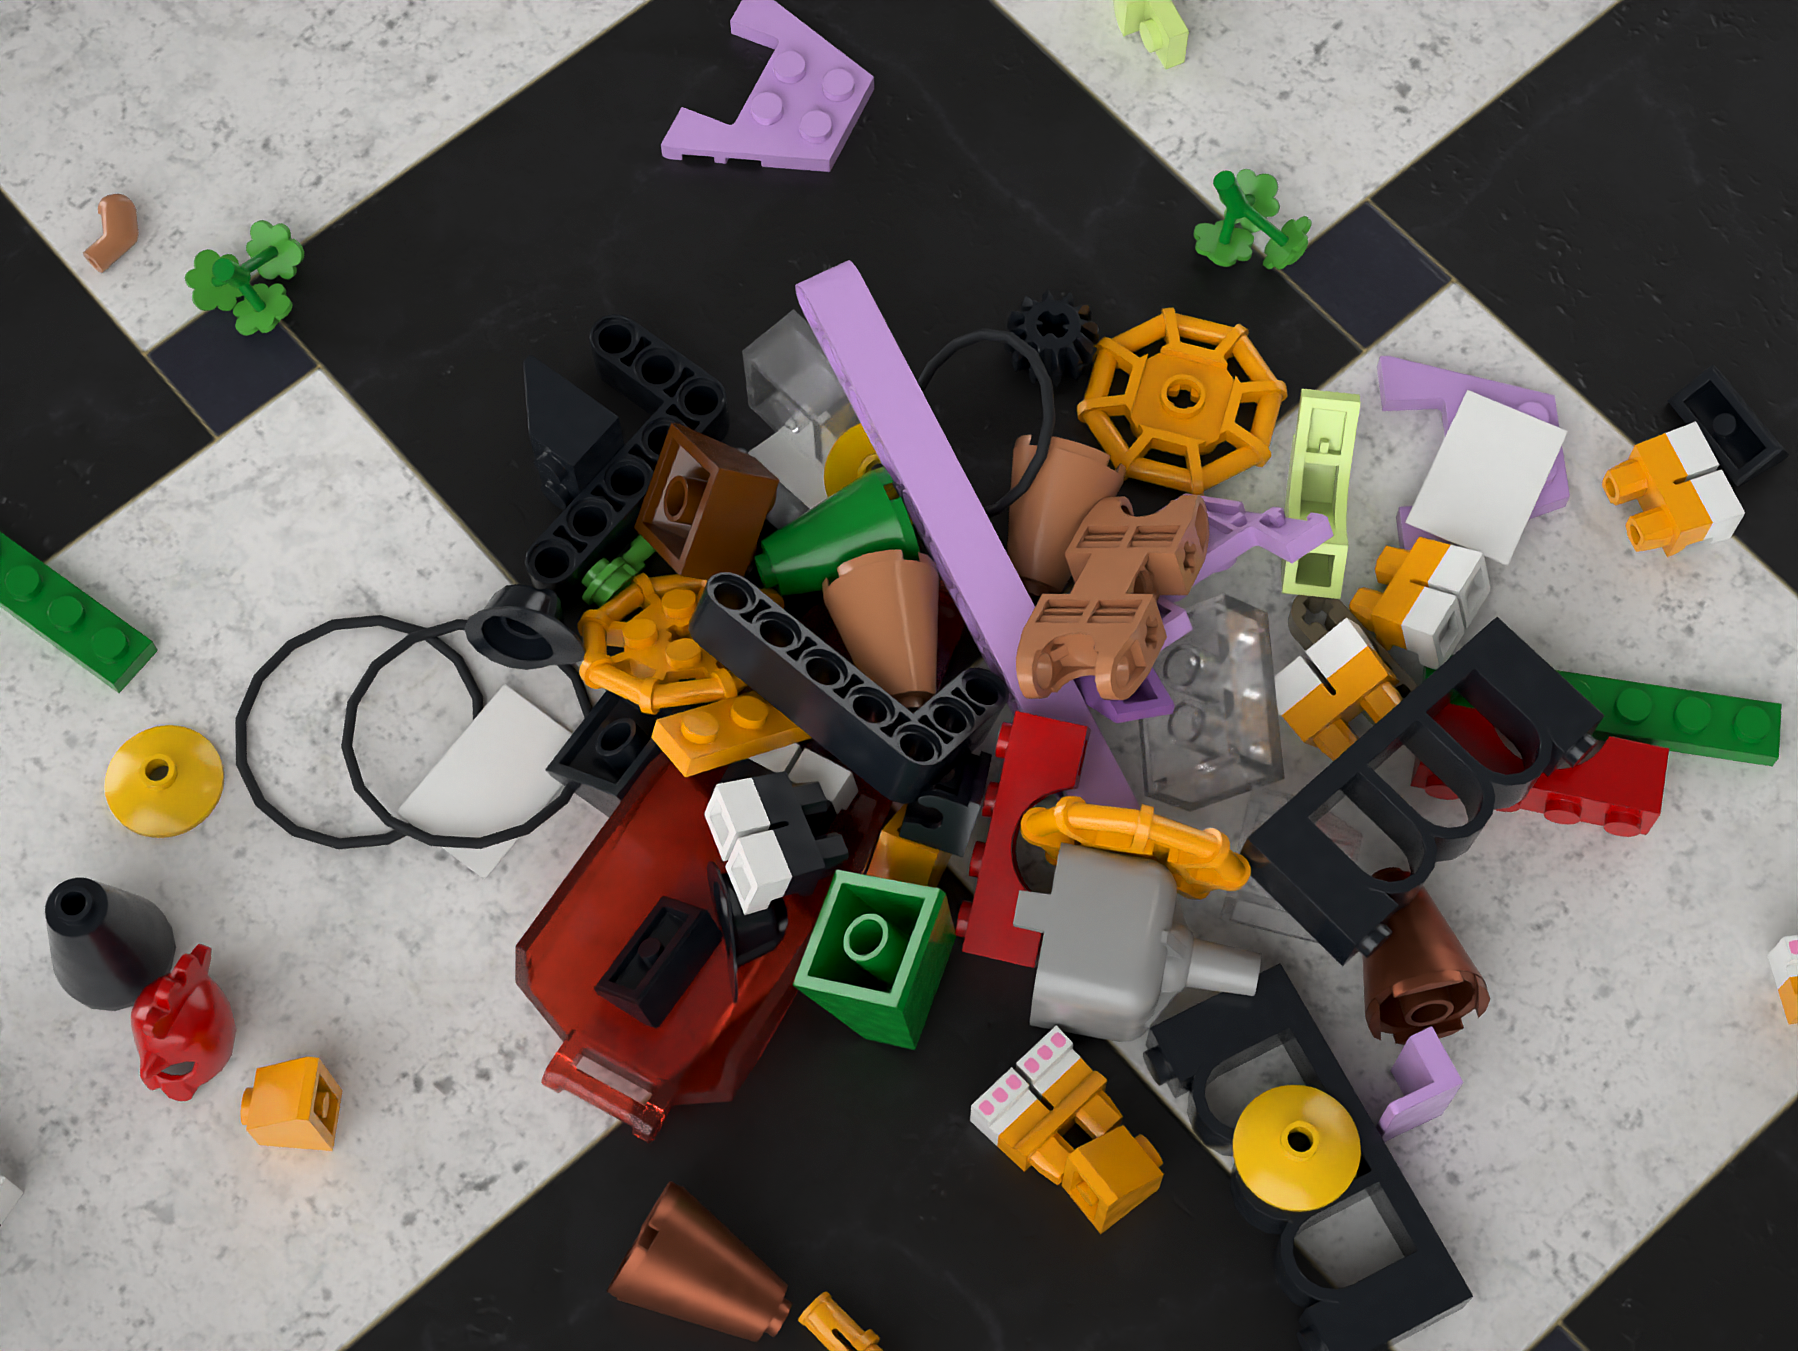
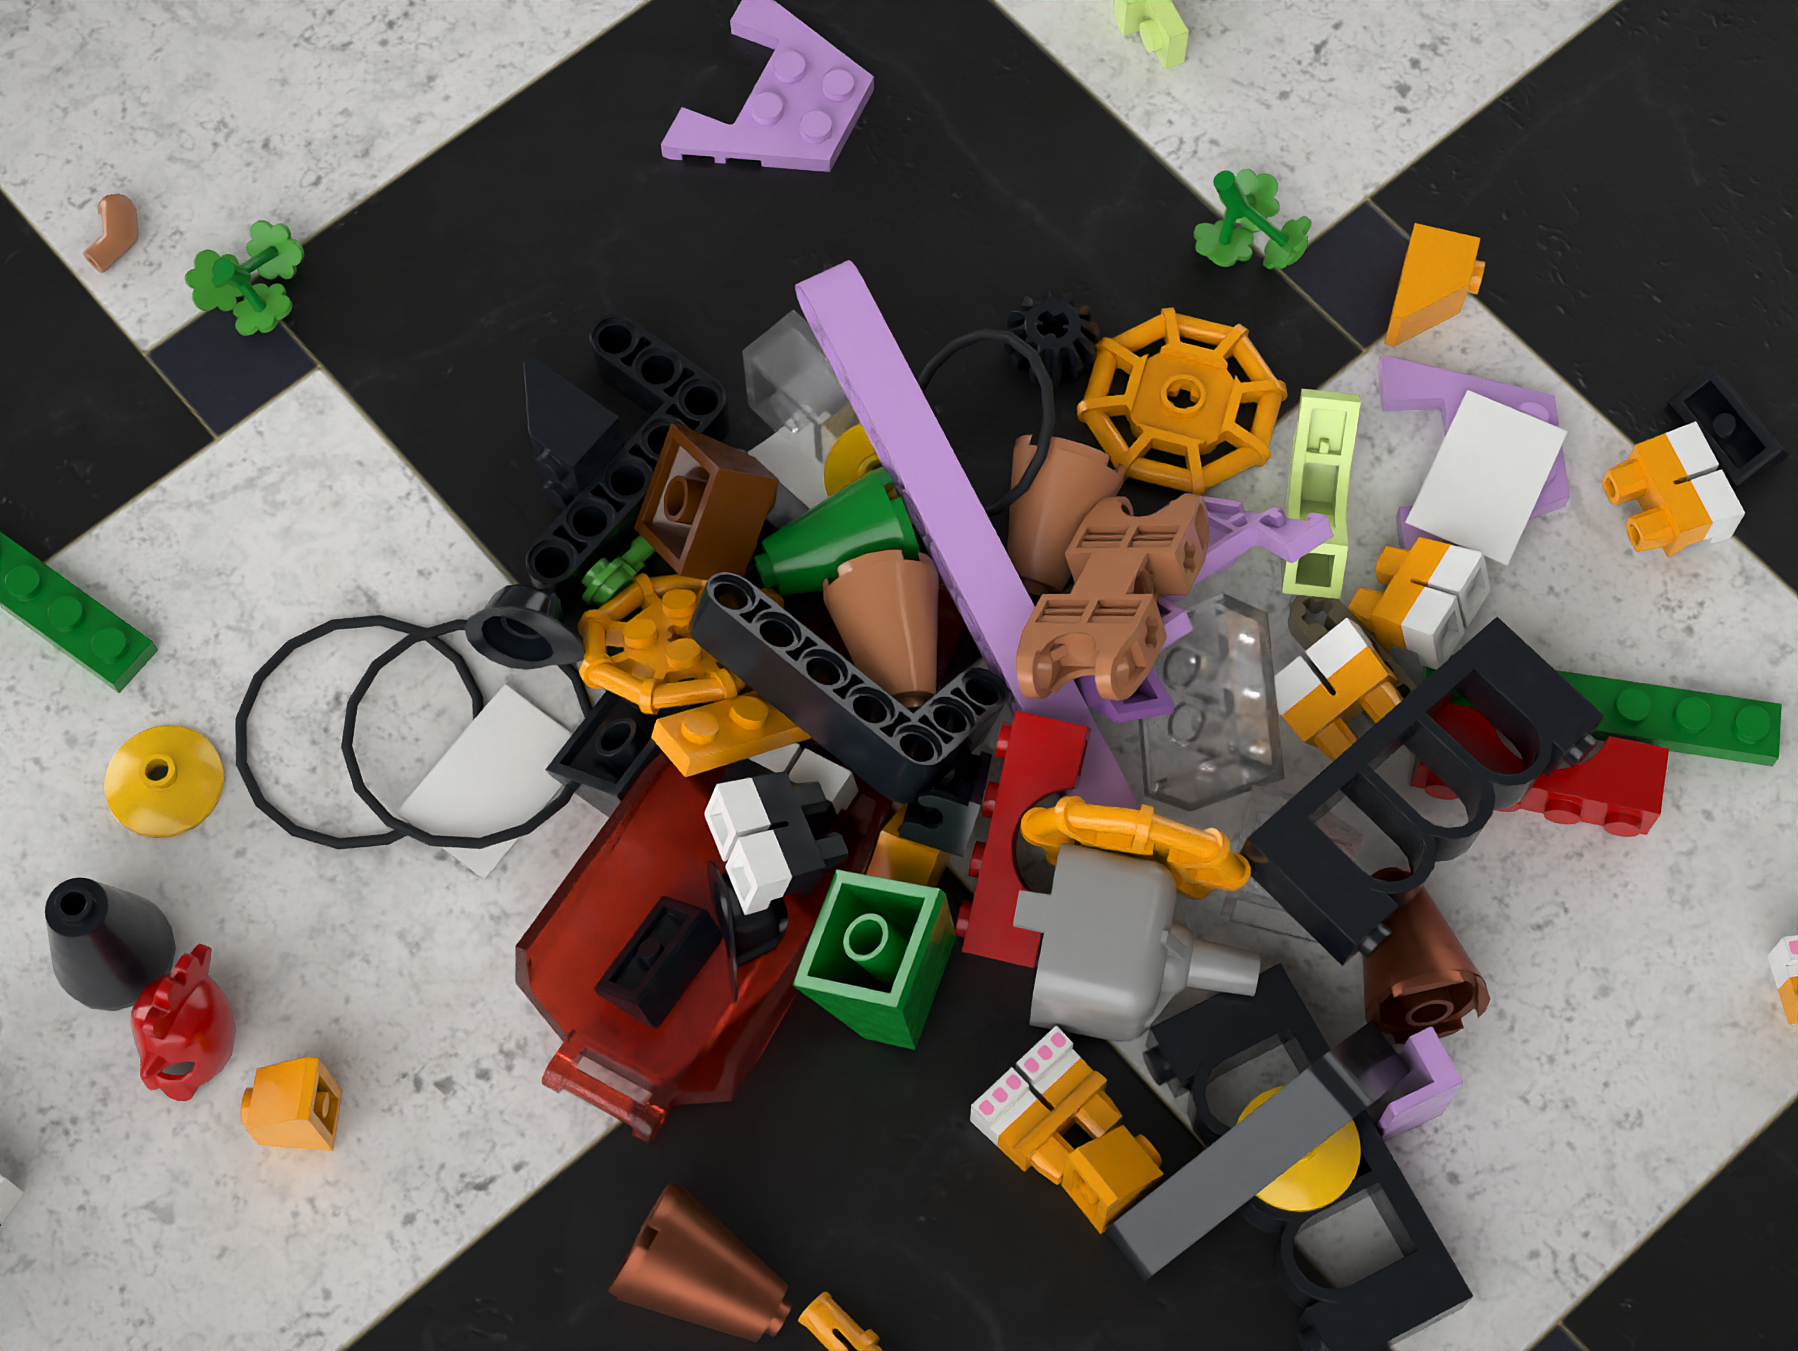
(1258, 1150): none -> beam
(1433, 281): none -> light orange slope

